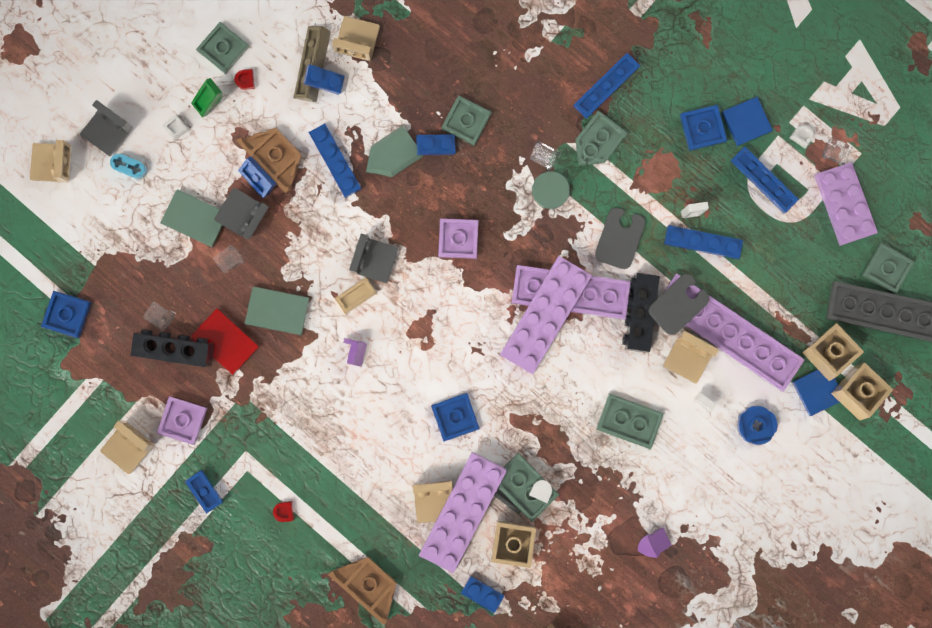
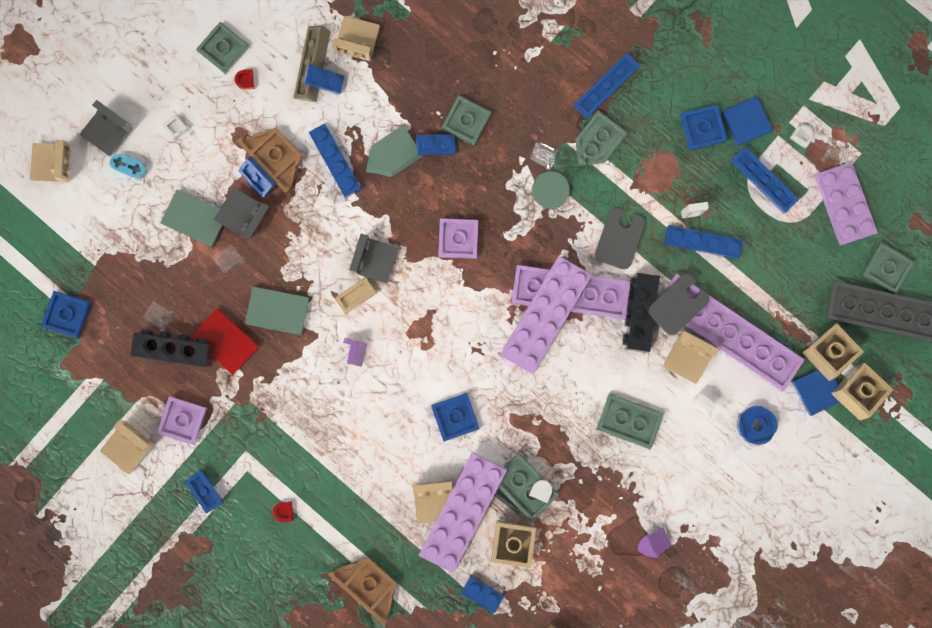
(207, 97): green tile -> none

